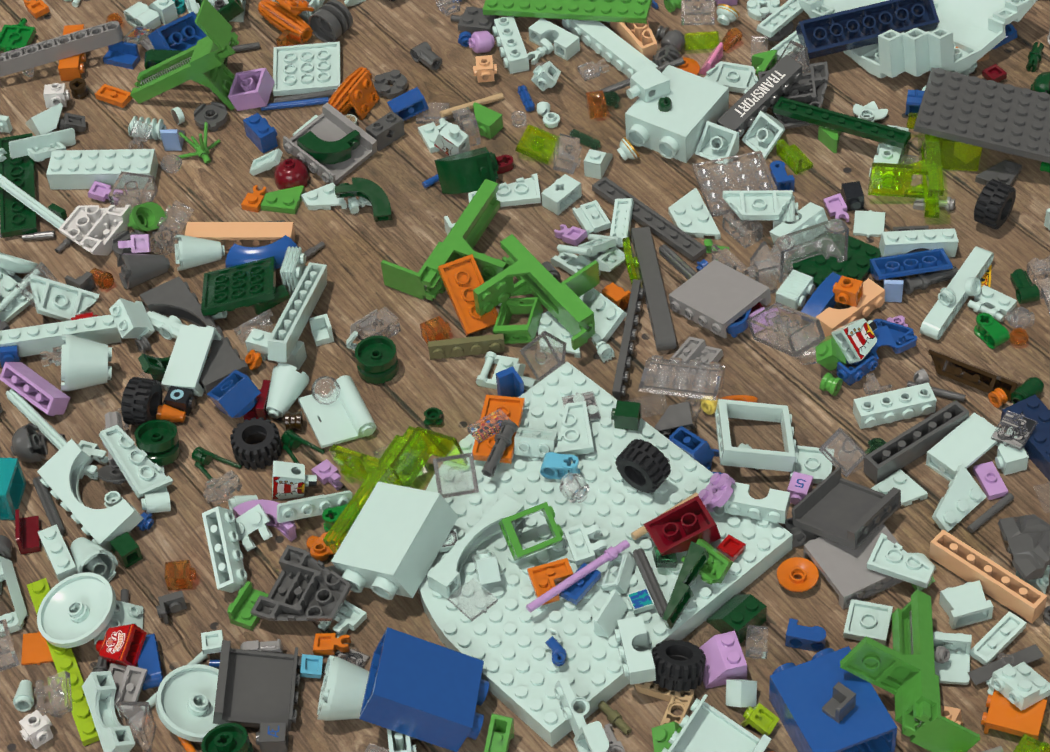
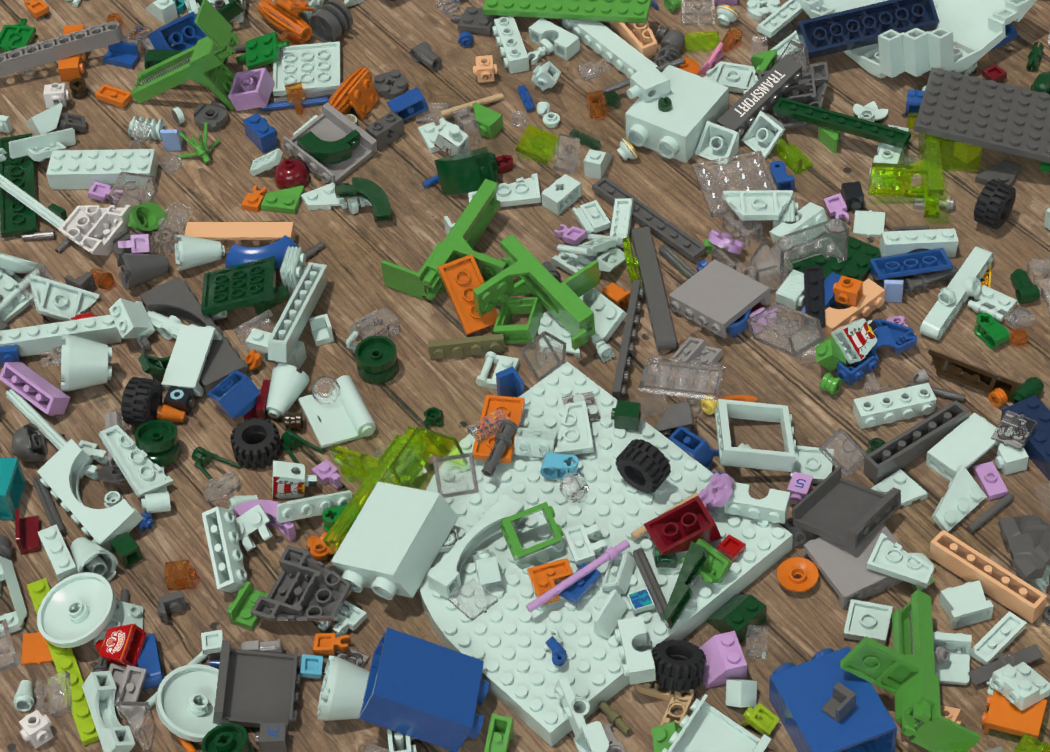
(142, 15): light aqua brick -> none
(262, 51): none -> green plate
(295, 94): none -> clear orange plate
(435, 330): clear orange brick -> none
(481, 42): lavender head -> none
(528, 382): light aqua bracket -> none
(693, 216): light aqua wing -> none
(725, 240): none -> lavender plate
(805, 637): blue leg -> none
(814, 293): none -> black tile

